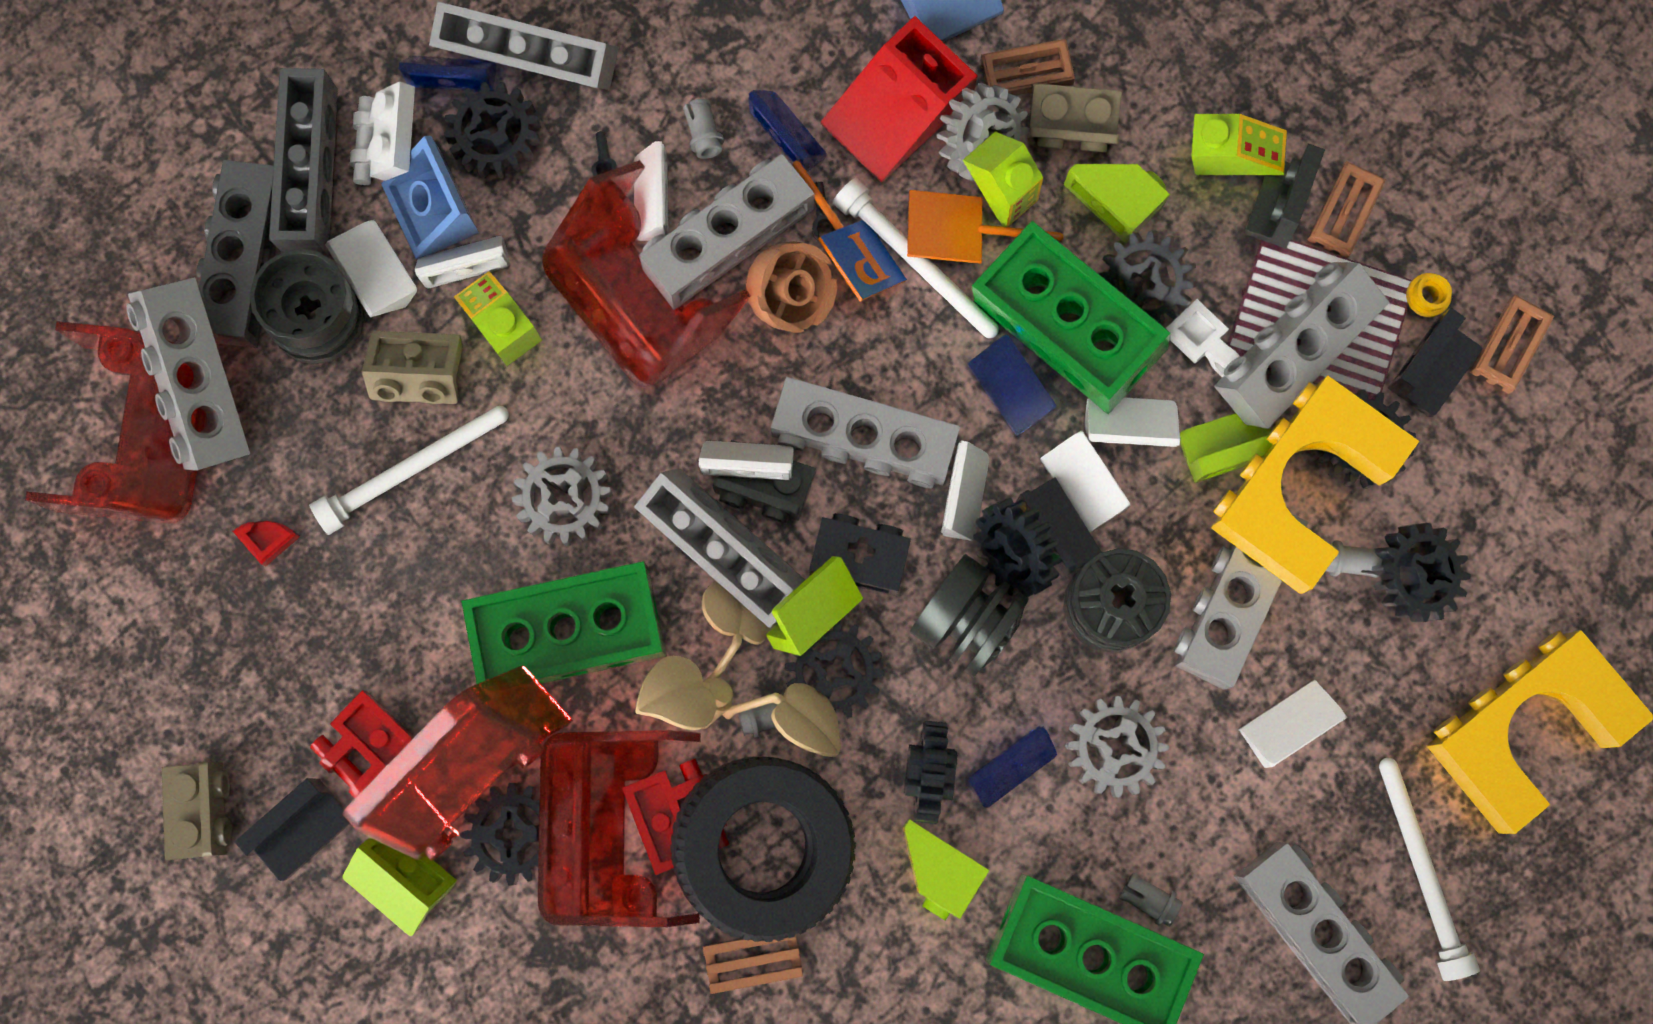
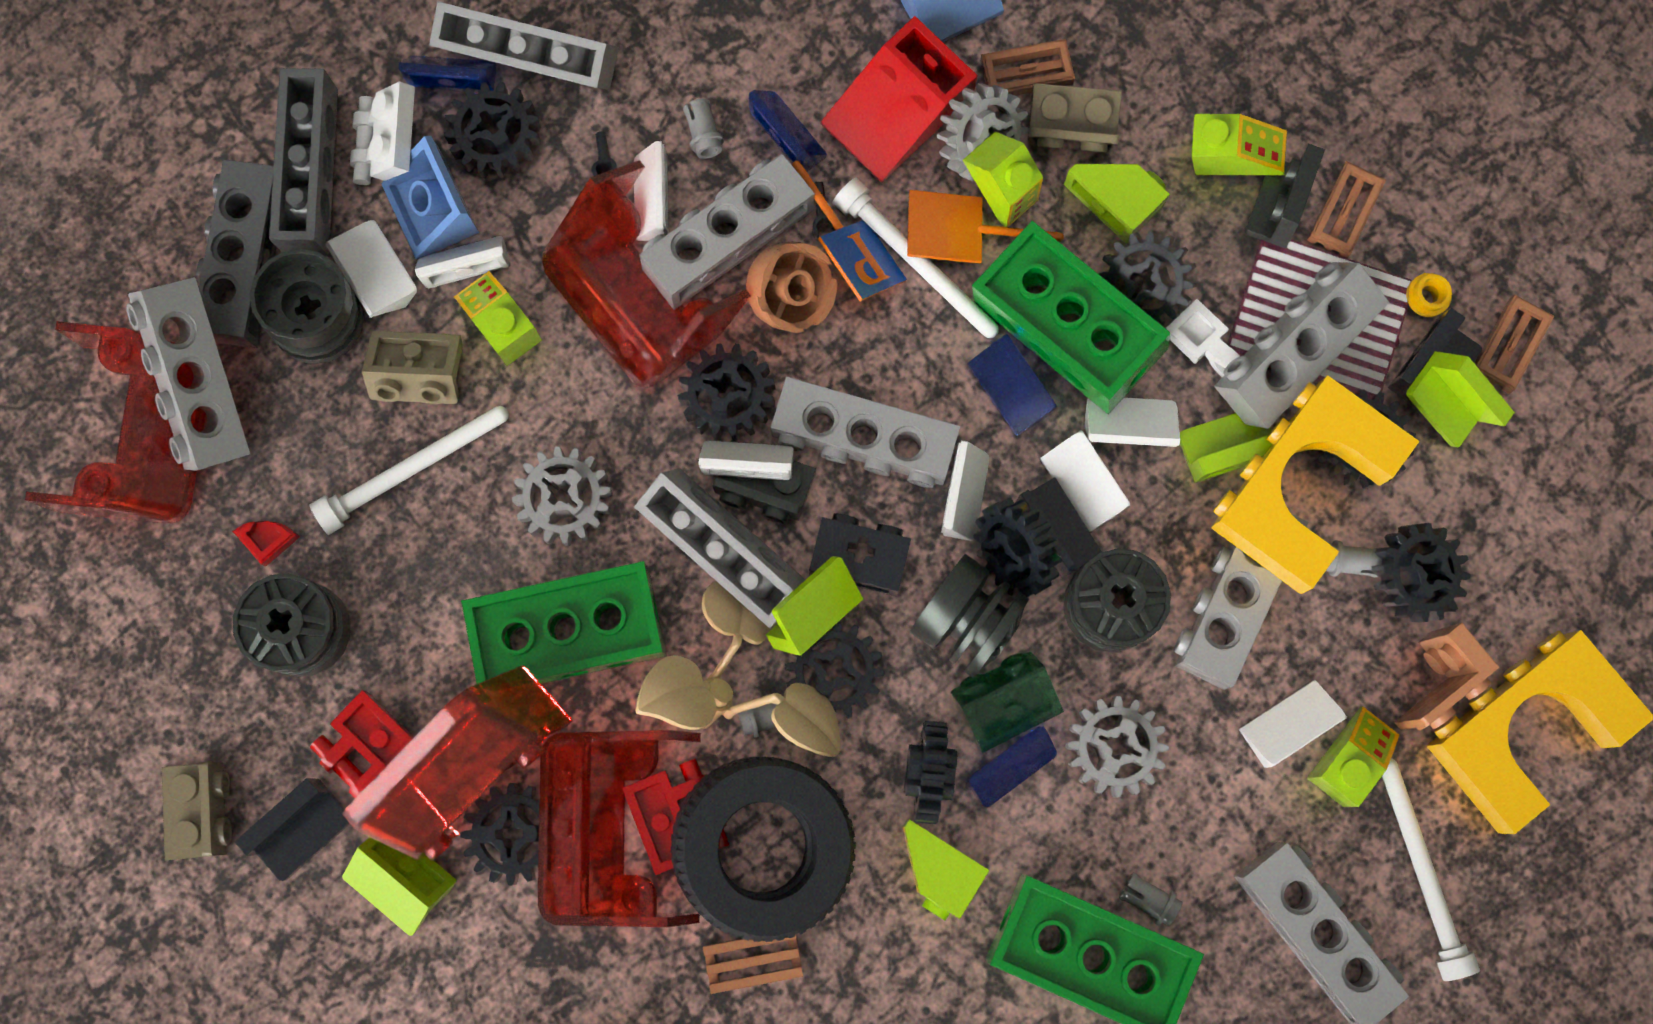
(317, 625): none -> pearl dark grey wheel
(729, 374): none -> black gear
(1007, 700): none -> clear green bracket
(1355, 759): none -> lime slope
(1456, 396): none -> lime panel
(1466, 665): none -> nougat bracket

